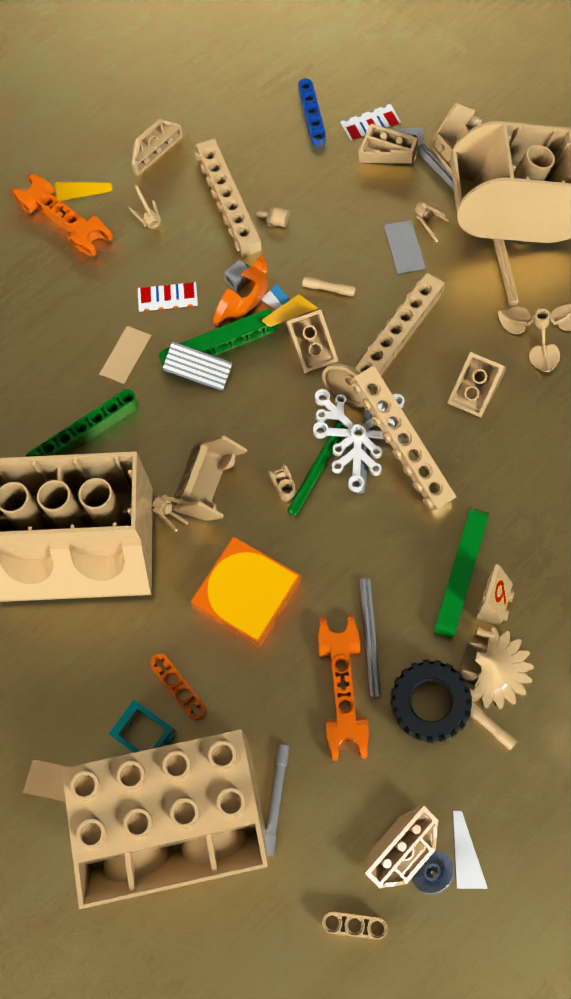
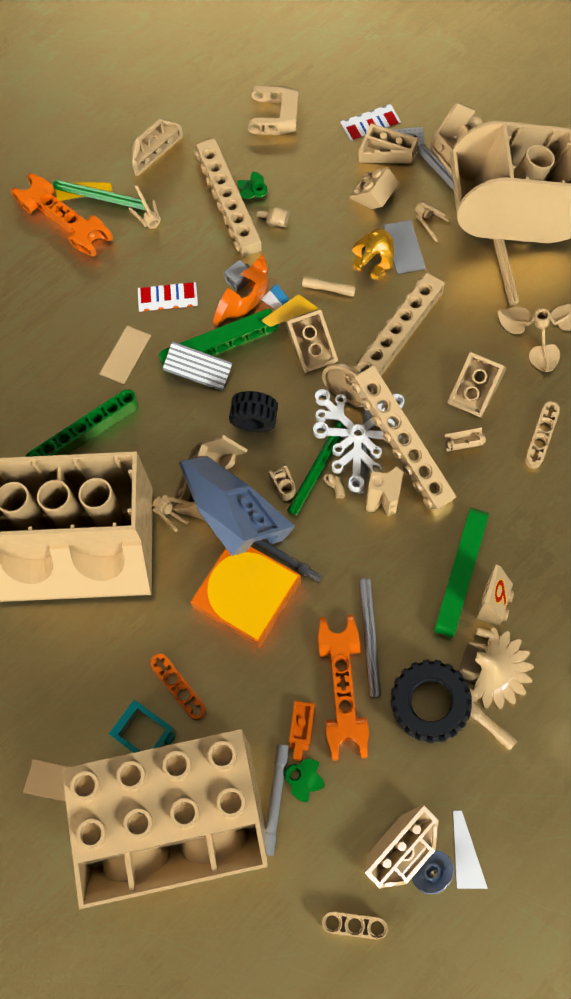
(98, 194): none -> axle
(232, 506): none -> sand blue wedge
(252, 188): none -> green plate
(253, 411): none -> black tyre
(288, 113): none -> tan connector
(301, 728): none -> orange hinge
(303, 568): none -> dark grey bar
(307, 780): none -> green plate
(315, 117): blue beam -> none
(336, 483): none -> tan arm
(375, 188): none -> tan slope
(375, 242): none -> pearl gold piece
(384, 491): none -> tan piece
(464, 439): none -> tan hinge
(542, 434): none -> tan beam

